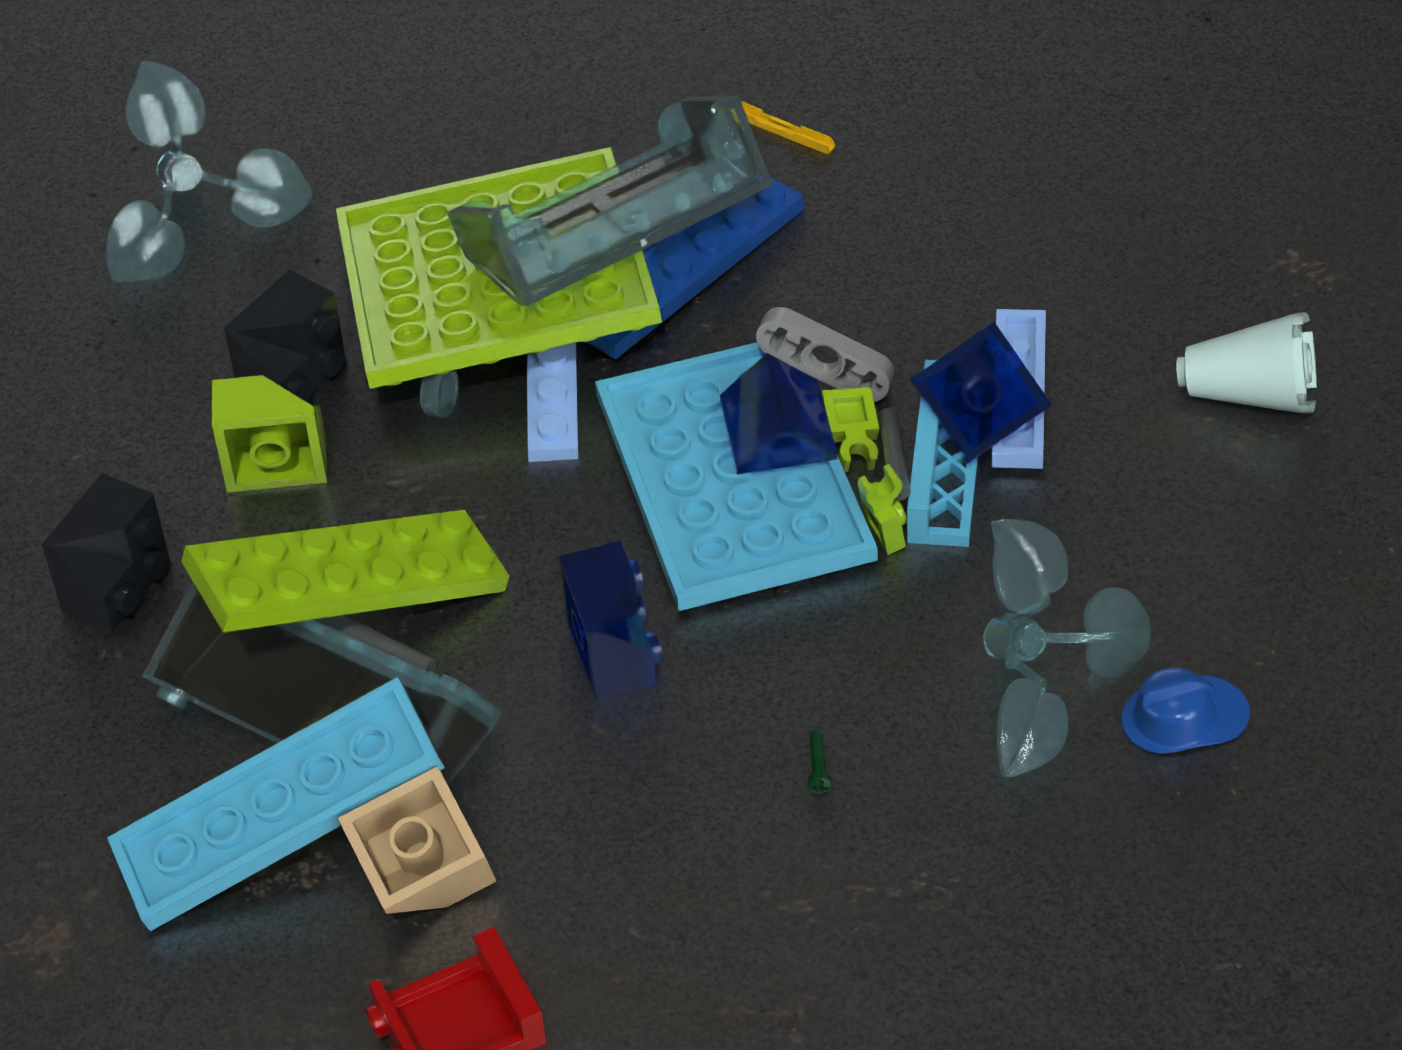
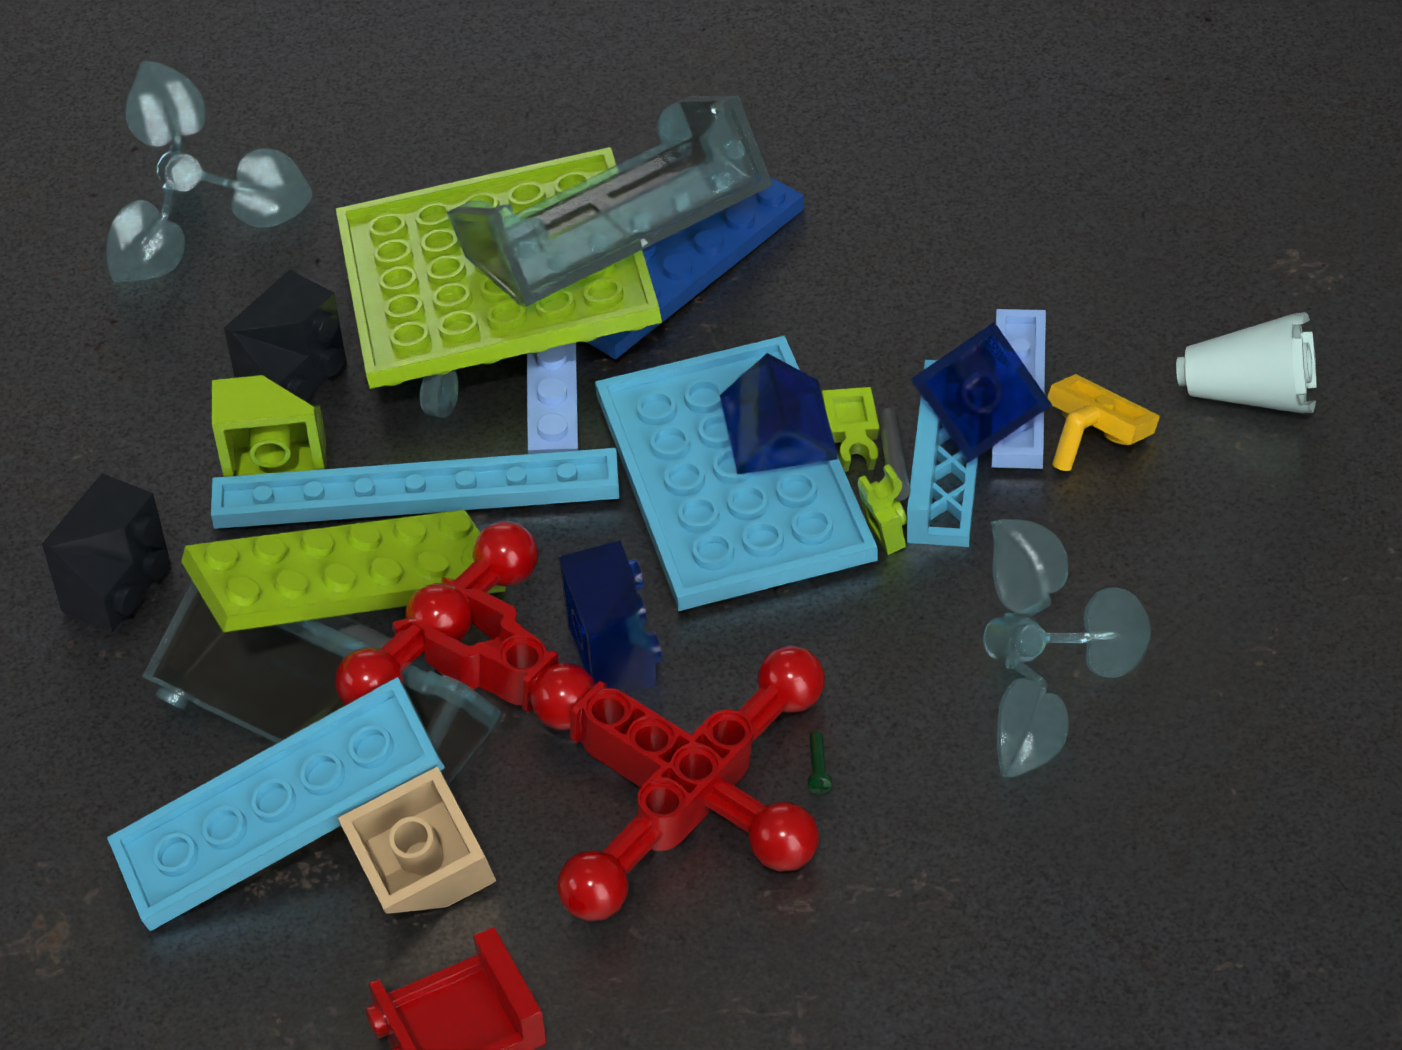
(414, 488): none -> medium azure plate
(676, 770): none -> red piece
(789, 131): yellow piece -> none
(833, 374): light grey beam -> none
(1091, 405): none -> yellow plate
(1184, 712): blue piece -> none

